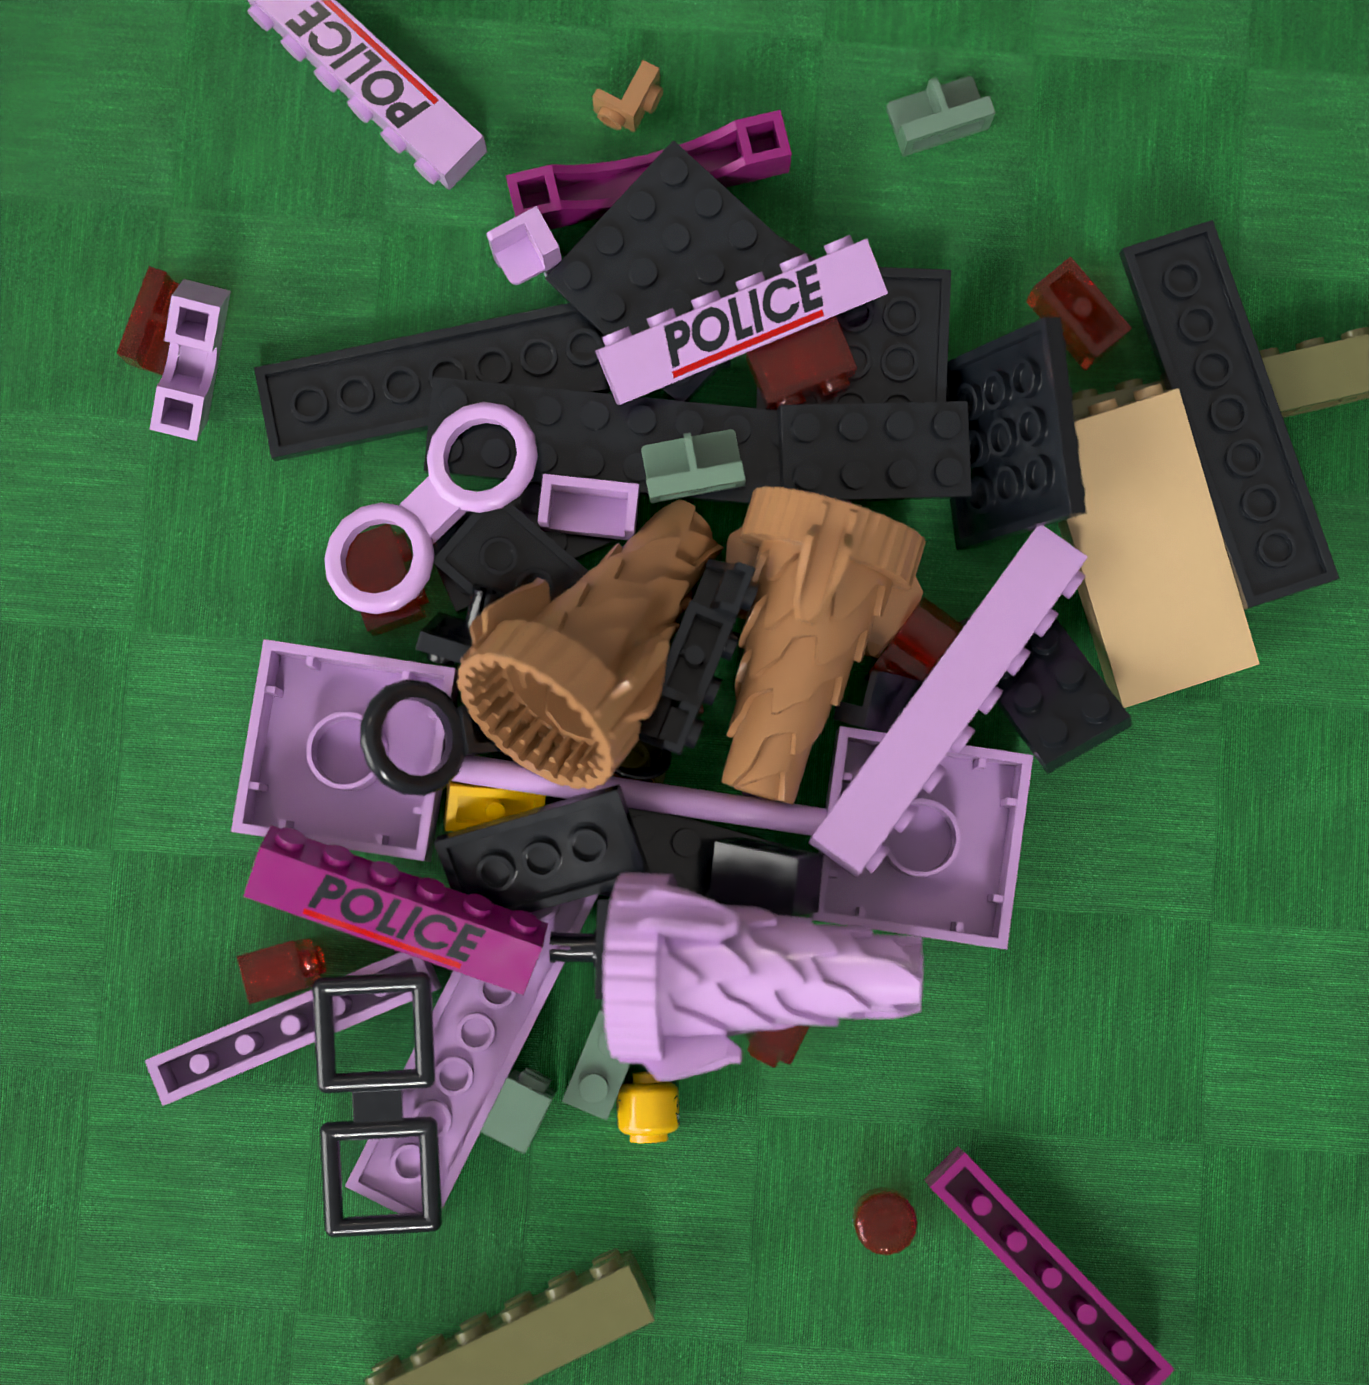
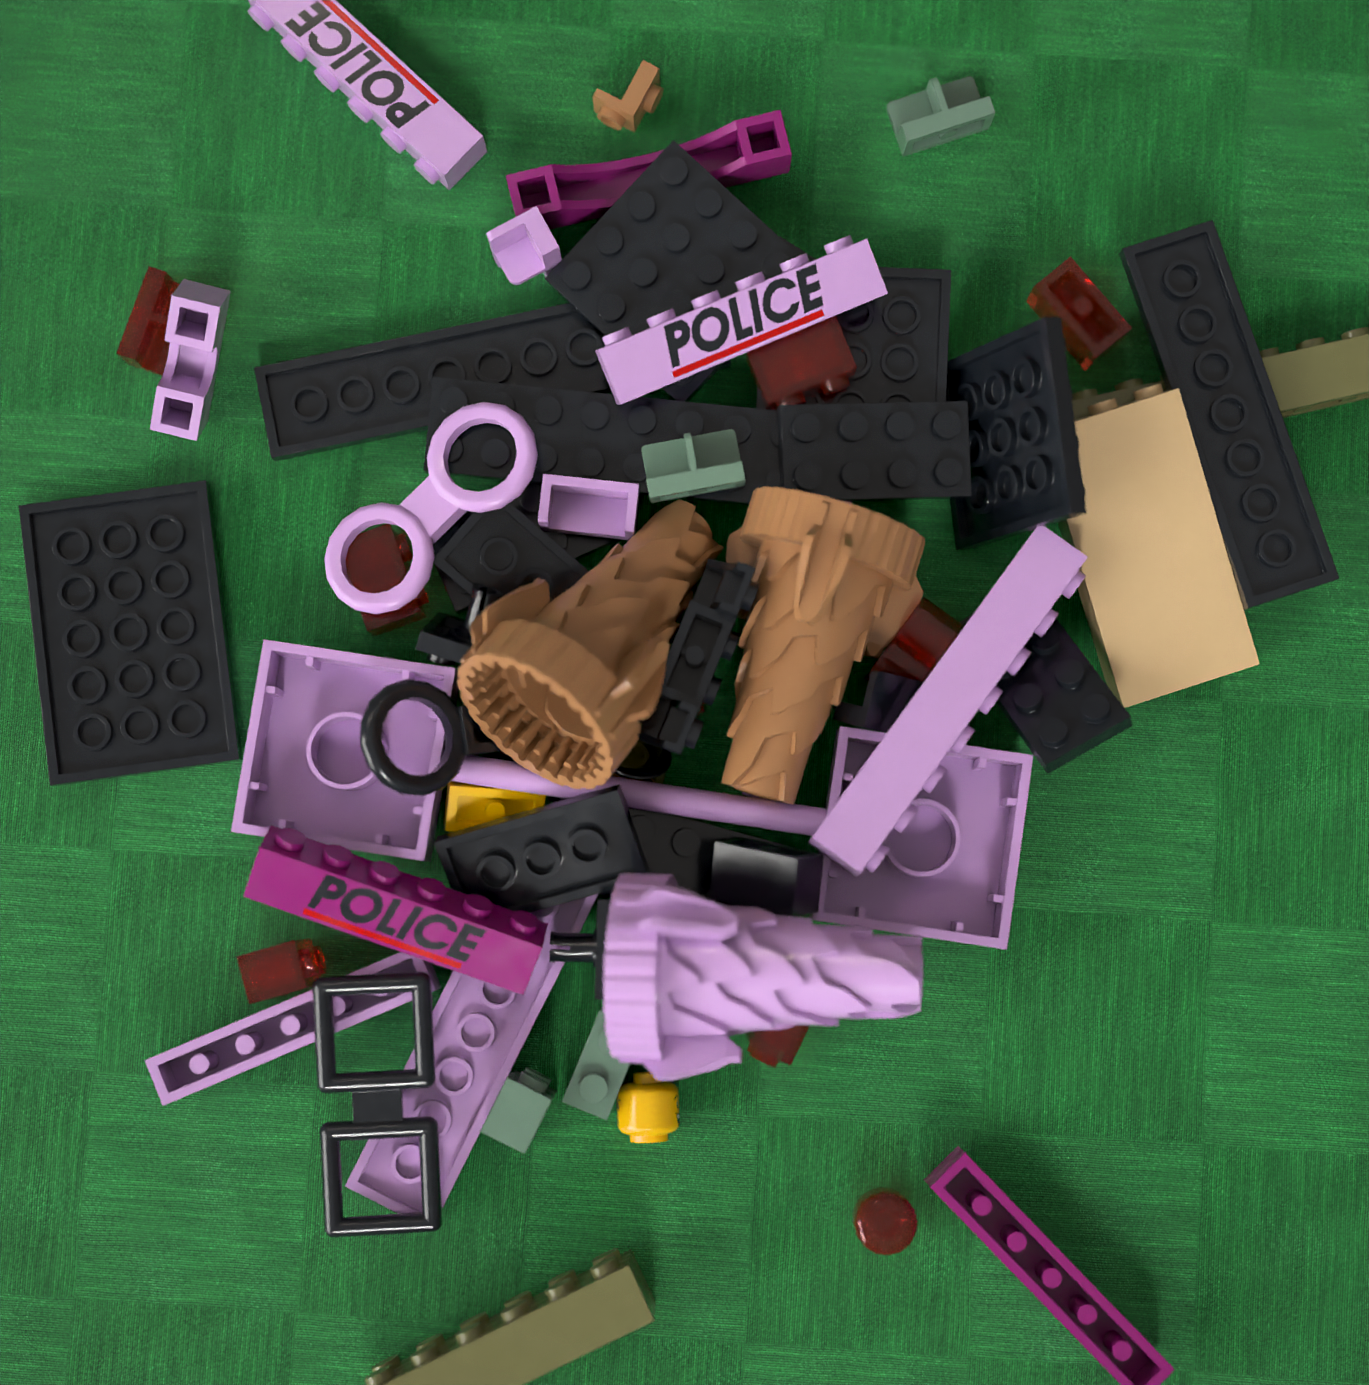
(130, 633): none -> black plate

